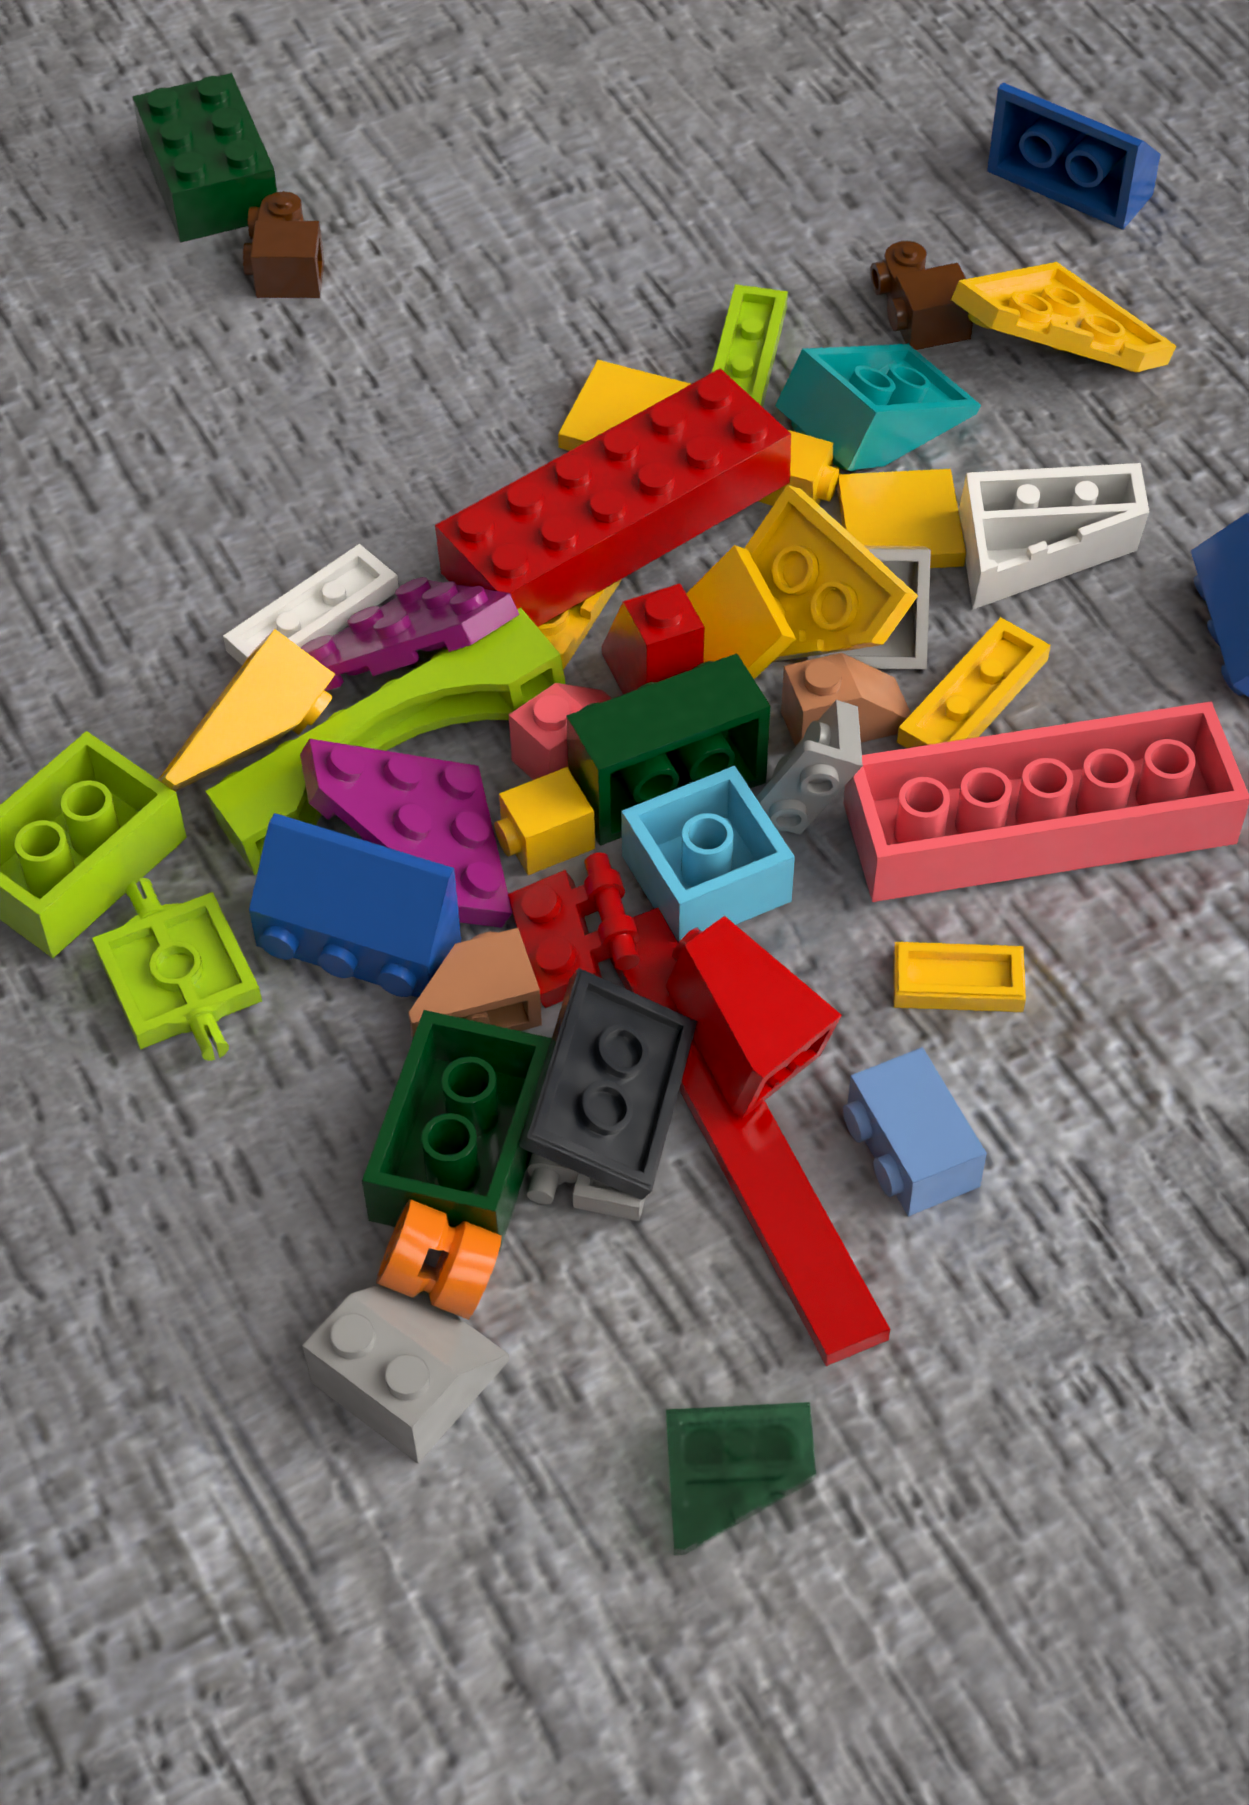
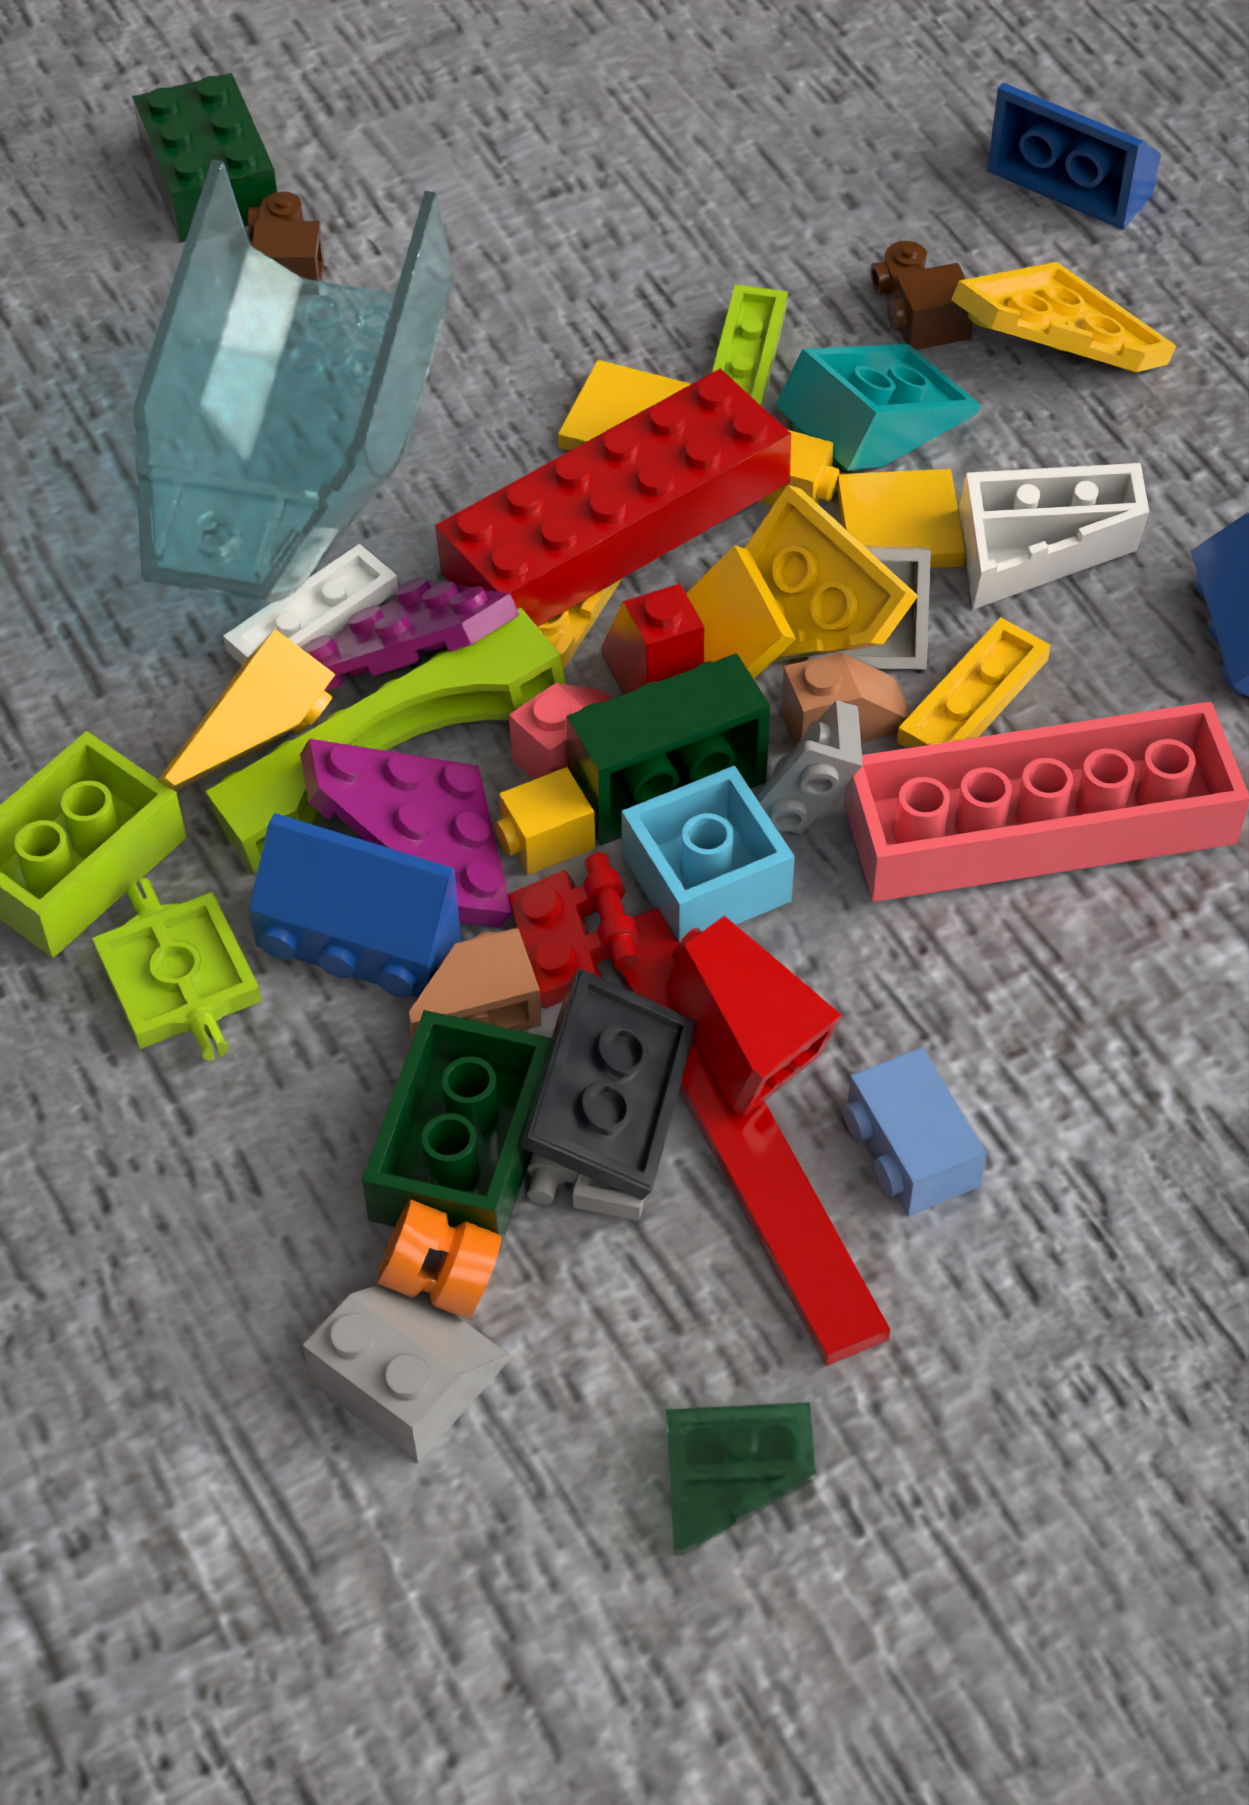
(274, 404): none -> clear light blue windscreen
(958, 976): yellow tile -> none

